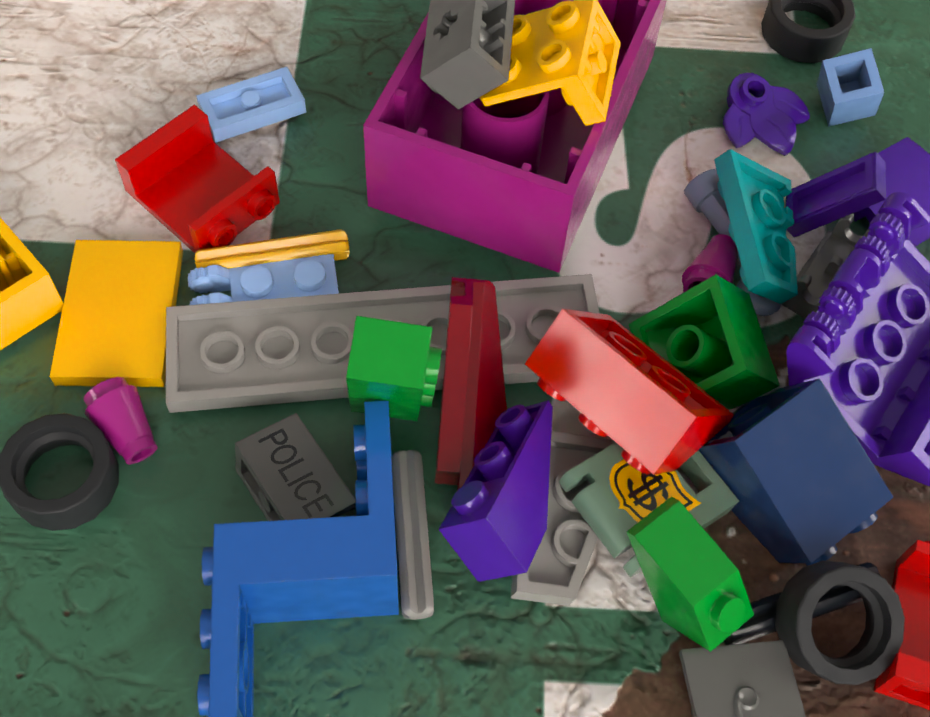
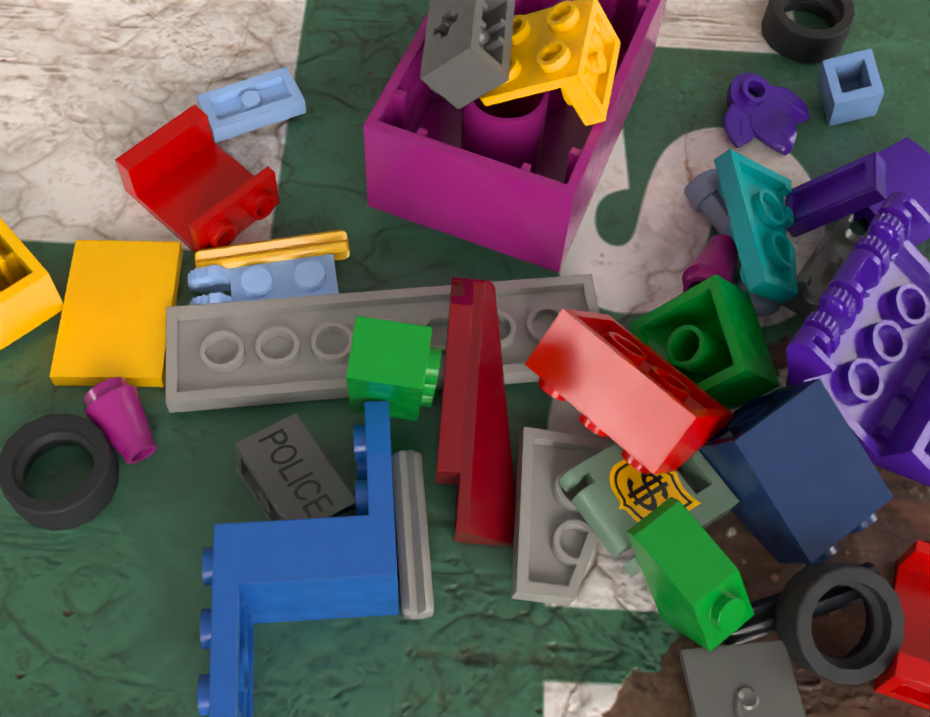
(504, 501): dark purple slope -> none

